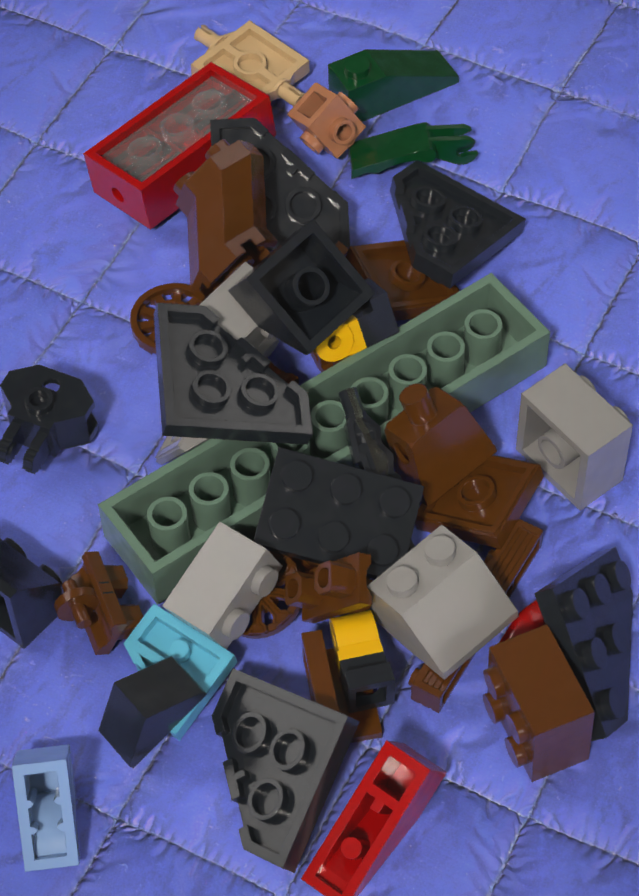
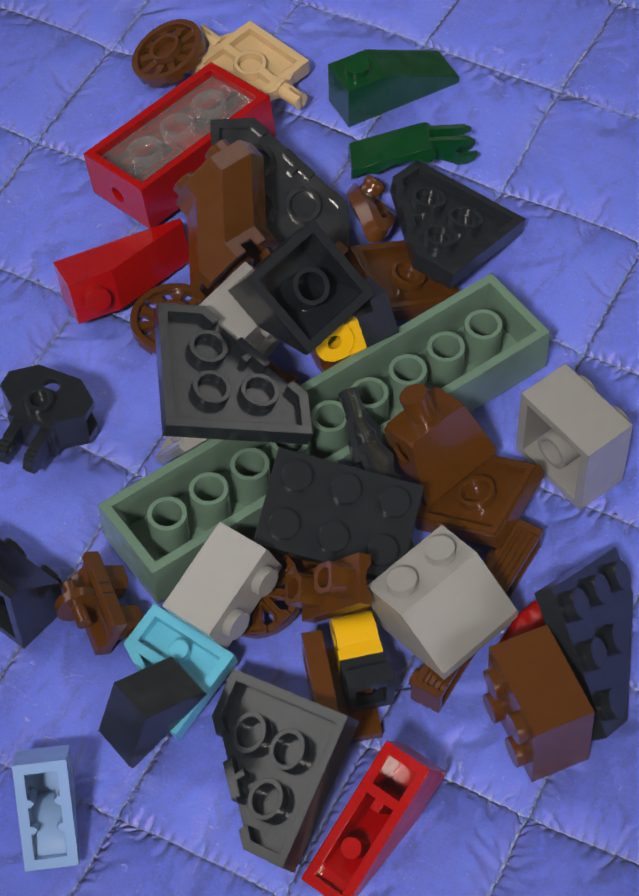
(121, 270): none -> red slope
(168, 50): none -> reddish brown wheel
(326, 120): nougat brick -> none
(370, 211): none -> reddish brown arm

